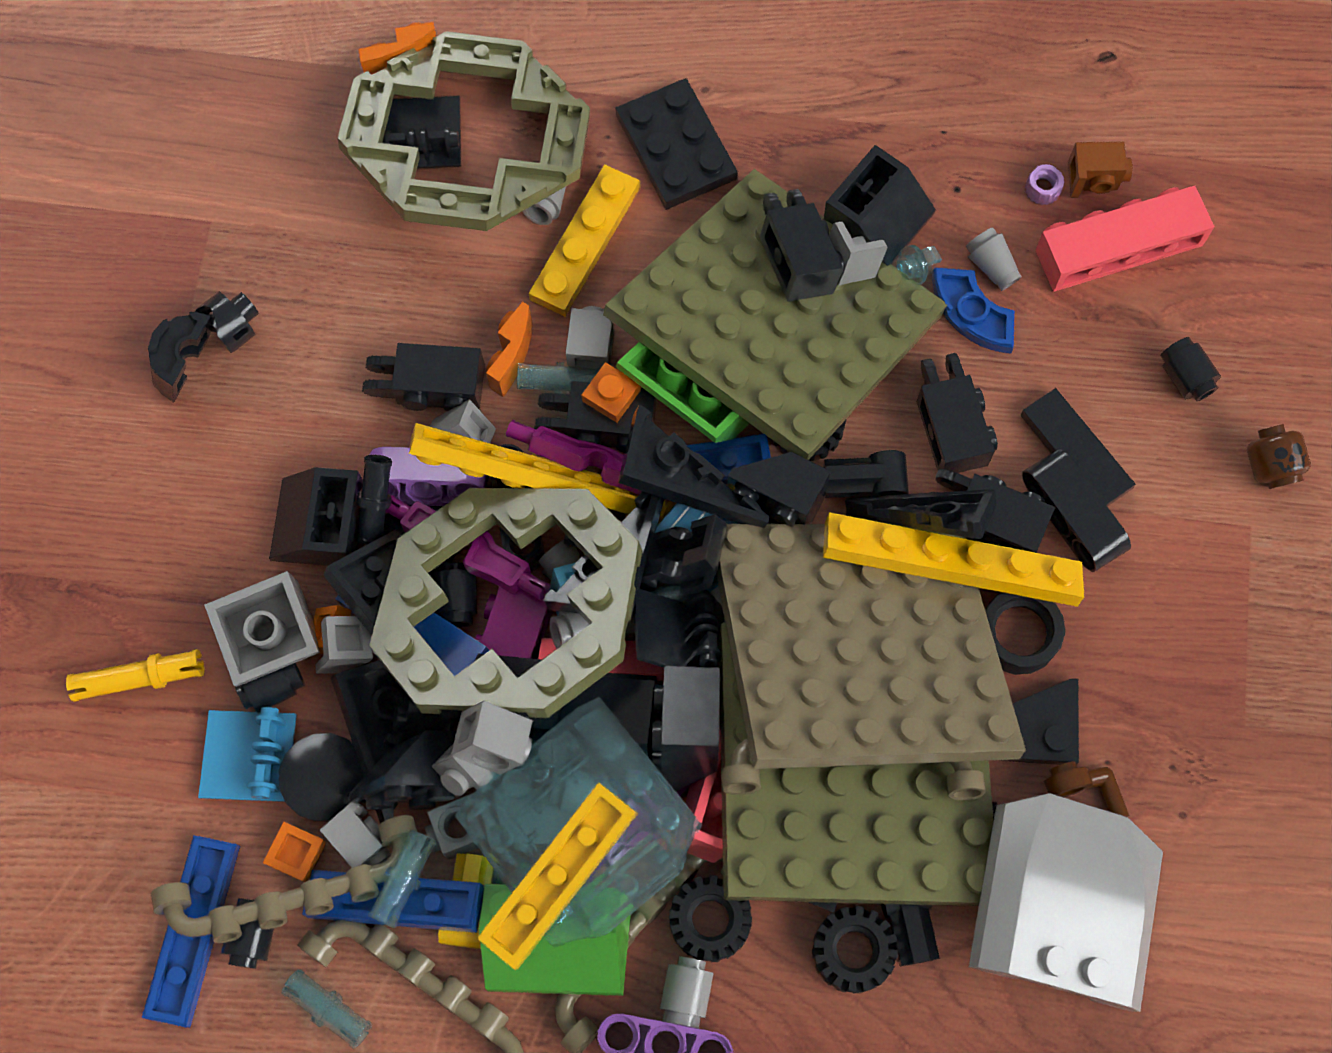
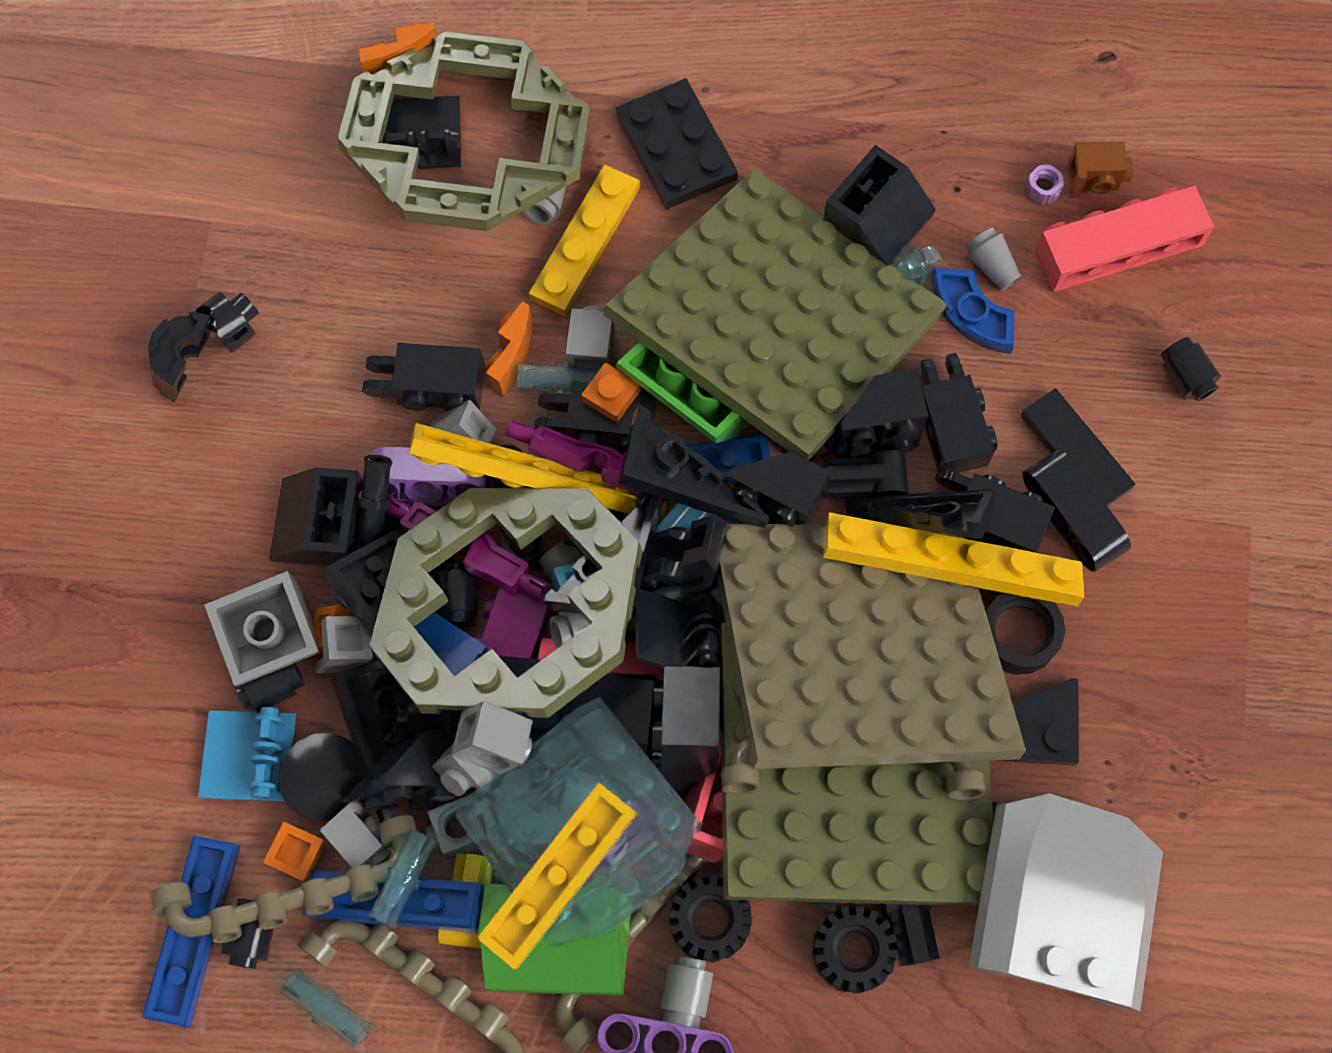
(151, 672): yellow pin -> none
(800, 247): black hinge -> none
(859, 258): light grey panel -> none
(885, 417): none -> black slope
(1070, 780): reddish brown plate -> none
(1278, 456): reddish brown head -> none

